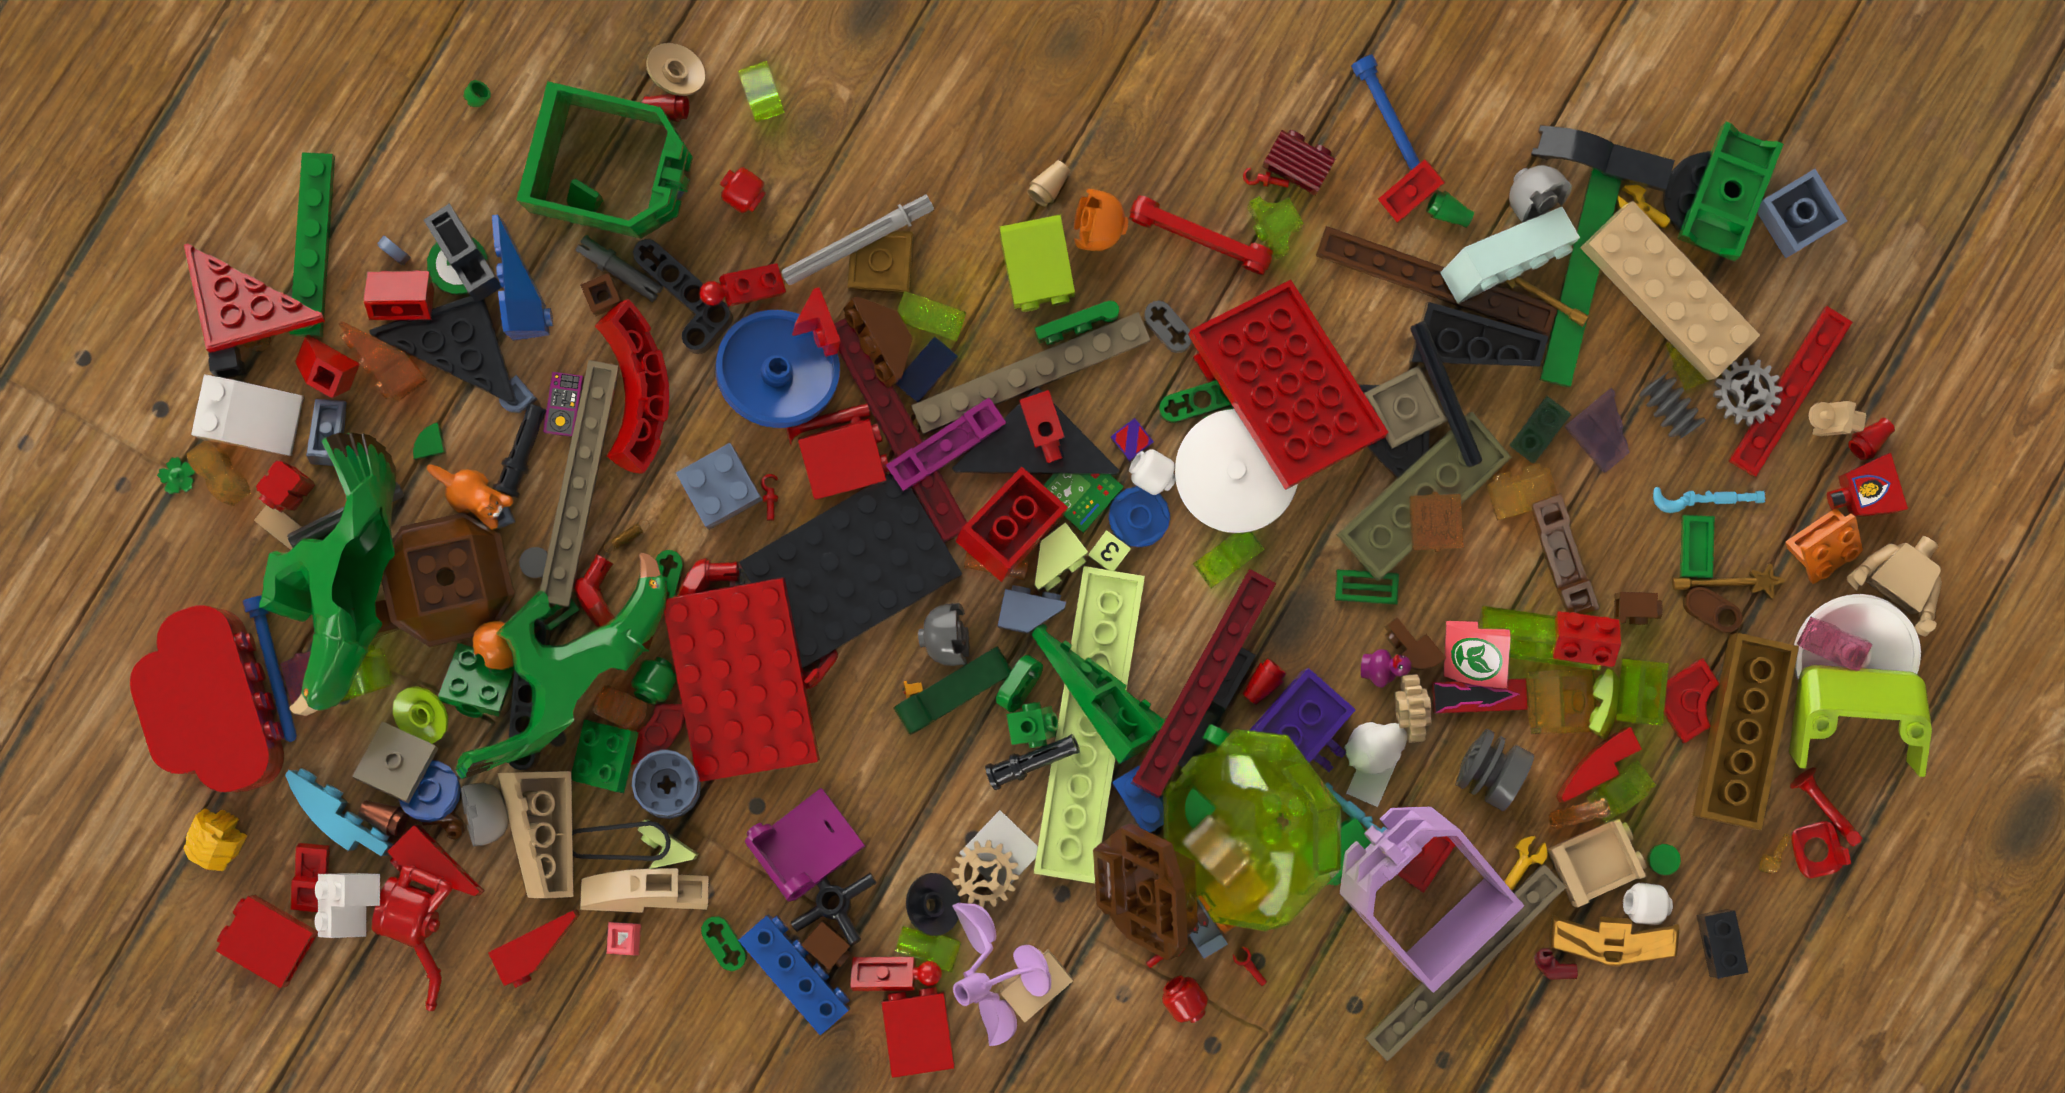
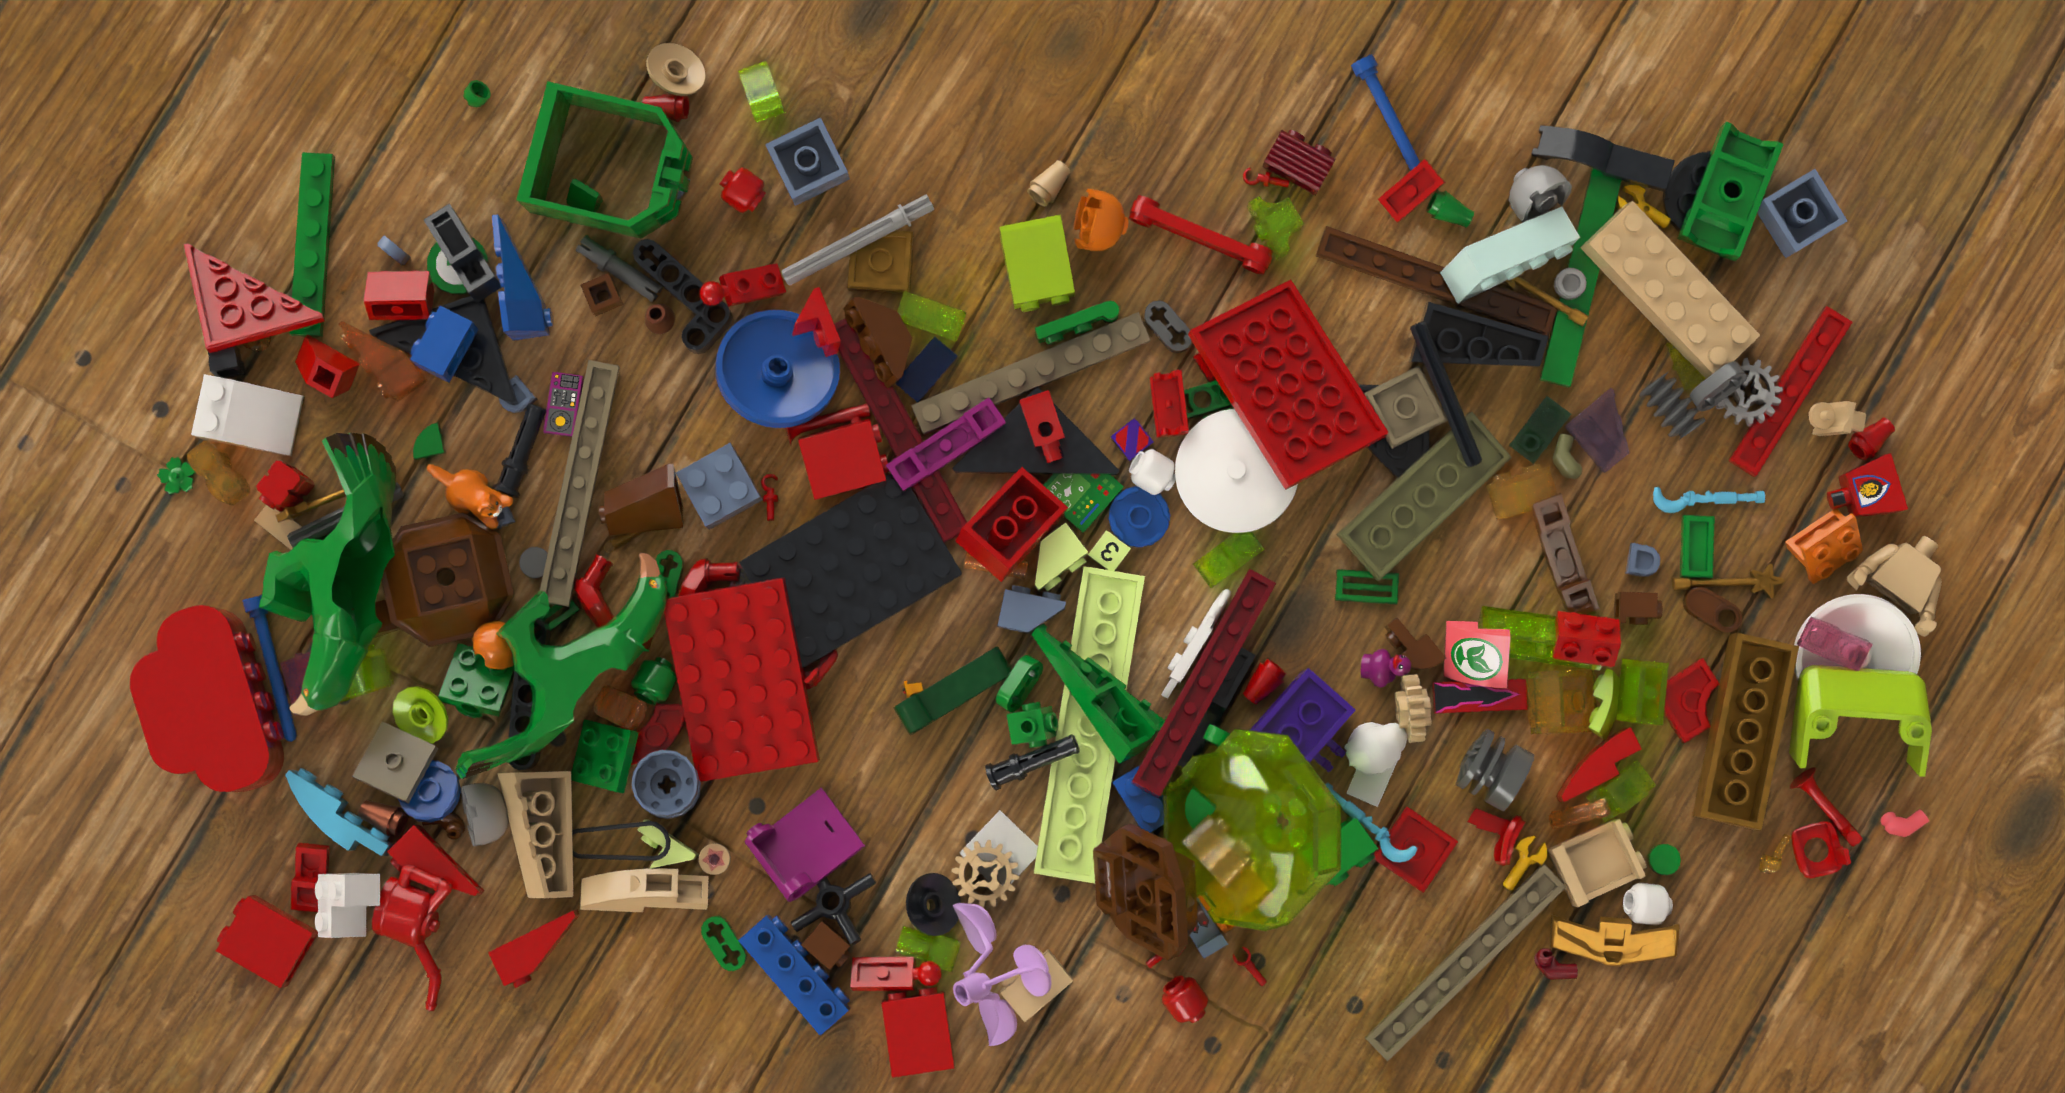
(213, 840): yellow hair -> none
(304, 508): none -> pearl gold piece
(326, 420): sand blue slope -> none
(443, 343): none -> blue brick
(623, 938): coral tile -> none
(644, 386): red brick -> none
(644, 504): none -> reddish brown slope
(664, 323): none -> copper cone
(714, 859): none -> tan tile
(807, 161): none -> sand blue brick
(945, 635): dark grey cylinder -> none
(1169, 404): none -> red hinge
(1195, 639): none -> white plate
(1436, 522): clear orange piece -> none
(1462, 928): lavender container -> none
(1505, 828): none -> red piece
(1564, 460): none -> olive arm
(1570, 283): none -> light grey tile
(1642, 560): none -> sand blue tile
(1718, 386): none -> dark grey beam
(1722, 943): black brick -> none
(1903, 826): none -> coral arm

